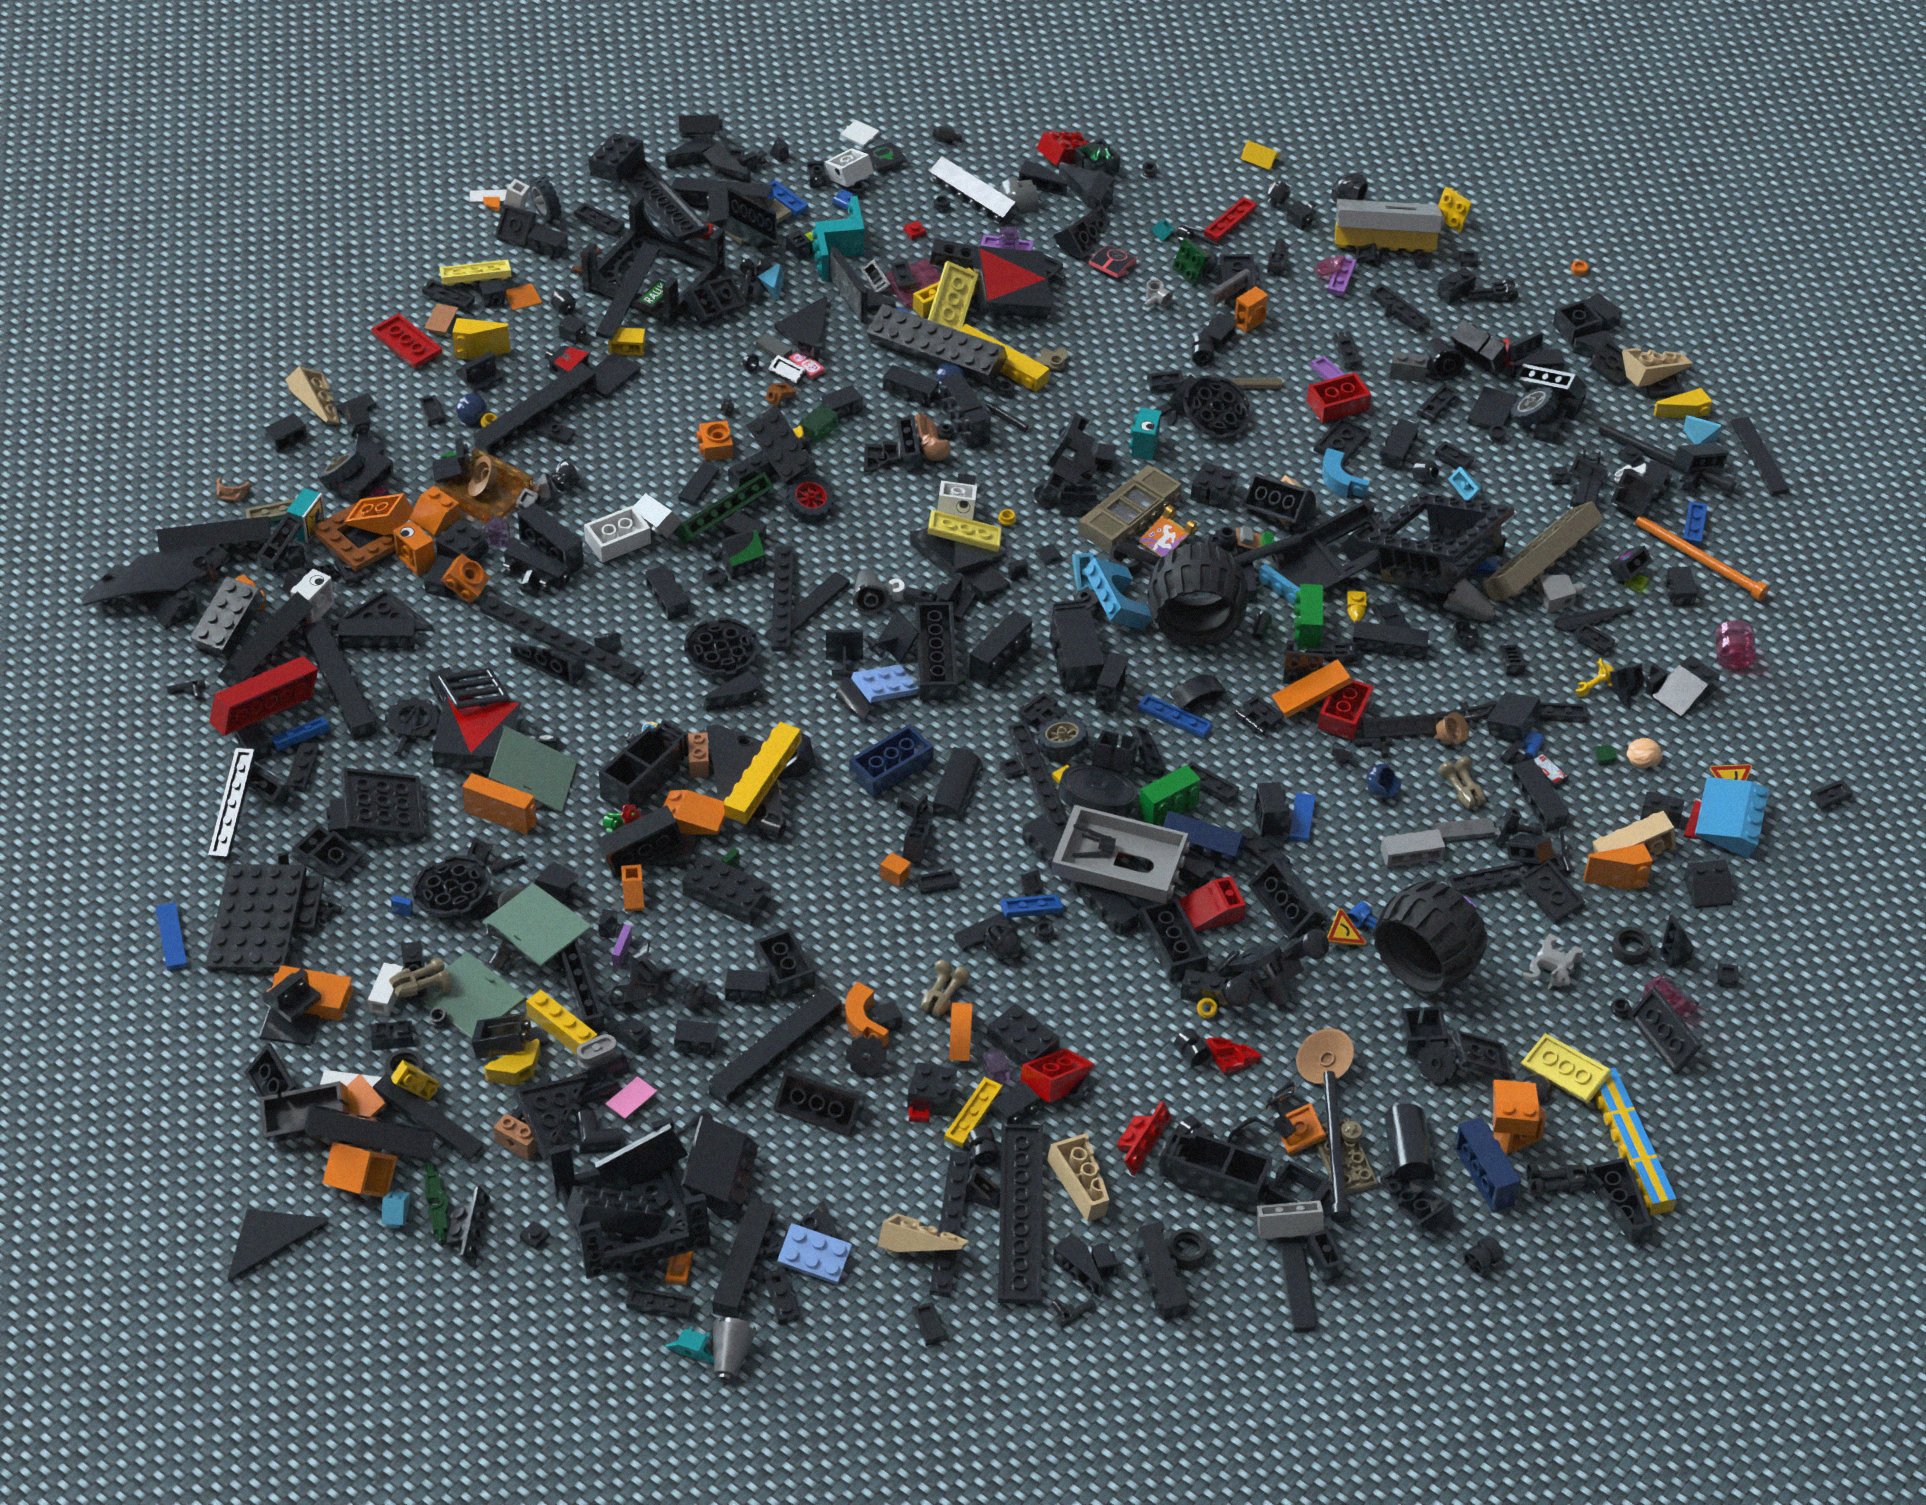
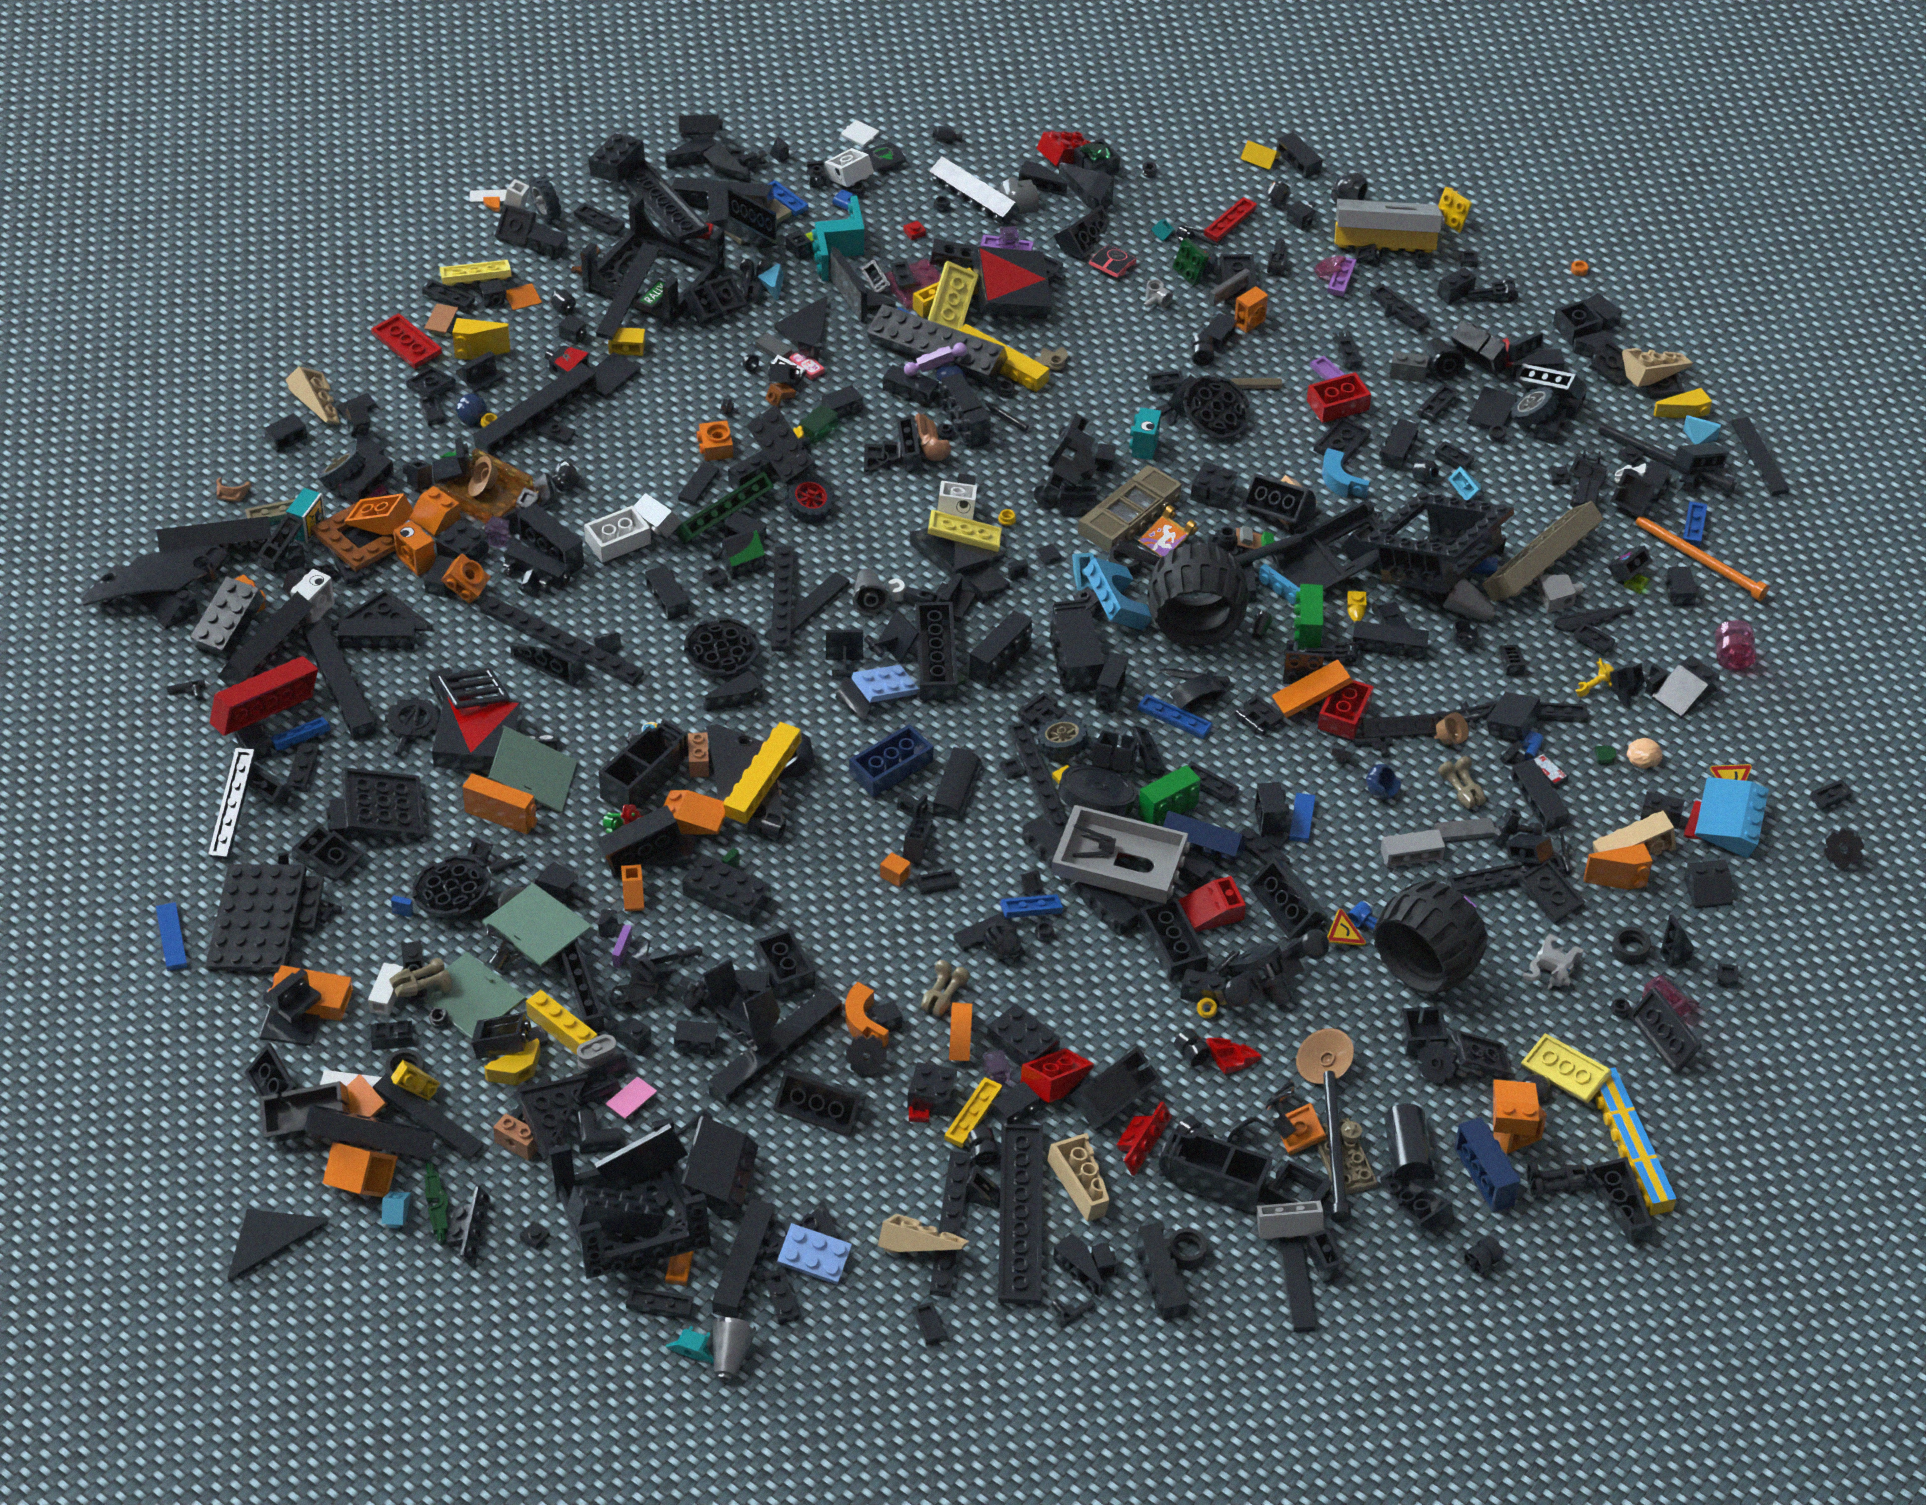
(418, 474): none -> black brick
(430, 382): none -> black tile
(513, 519): none -> black tile
(680, 955): none -> black sword
(742, 1016): none -> black windscreen
(782, 373): none -> black brick
(935, 359): none -> lavender plate
(1115, 1087): none -> black piece
(1189, 674): none -> black sword
(1299, 155): none -> black brick
(1841, 857): none -> black plant

